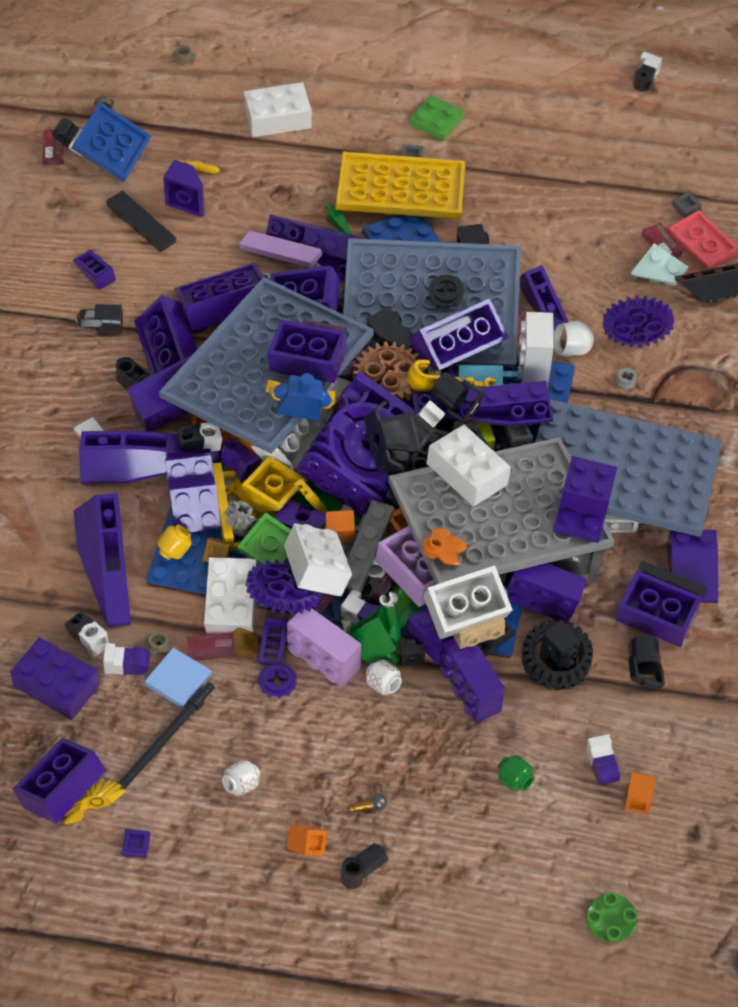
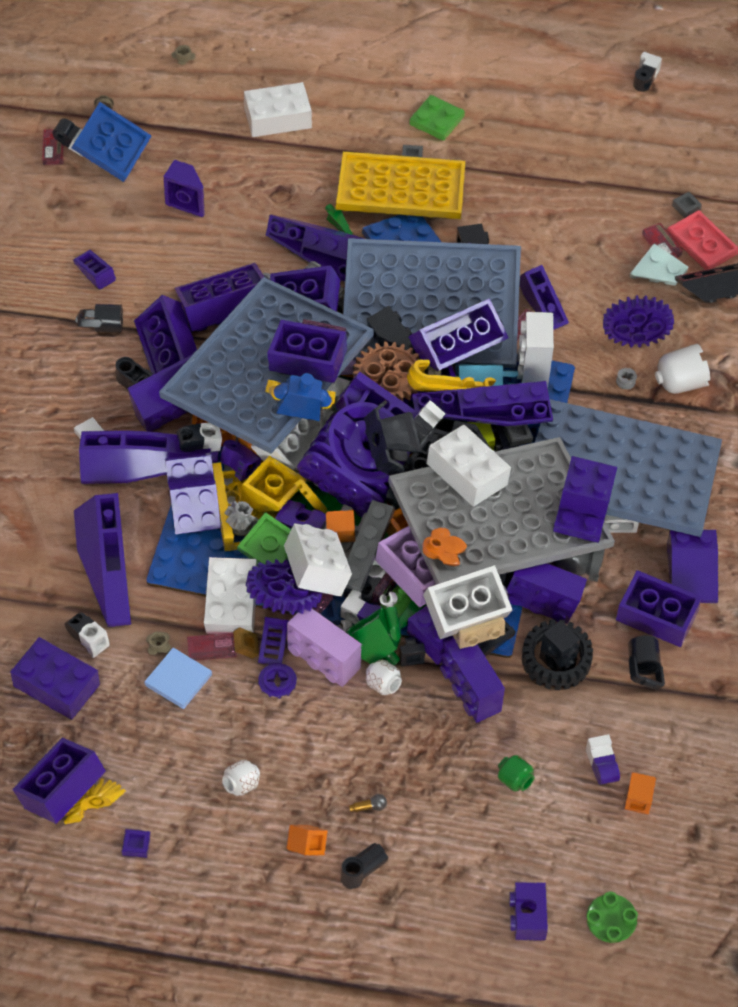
(125, 660): leg -> none
(141, 221): black tile -> none
(174, 542): yellow head -> none
(194, 703): black bar -> none
(199, 166): yellow piece -> none
(216, 549): pearl gold plate -> none
(280, 249): lavender tile -> none
(452, 394): black piece -> none
(453, 284): black gear -> none
(529, 897): none -> dark purple brick
(579, 339): white helmet -> none
(673, 579): black plate -> none
(683, 370): none -> white cylinder

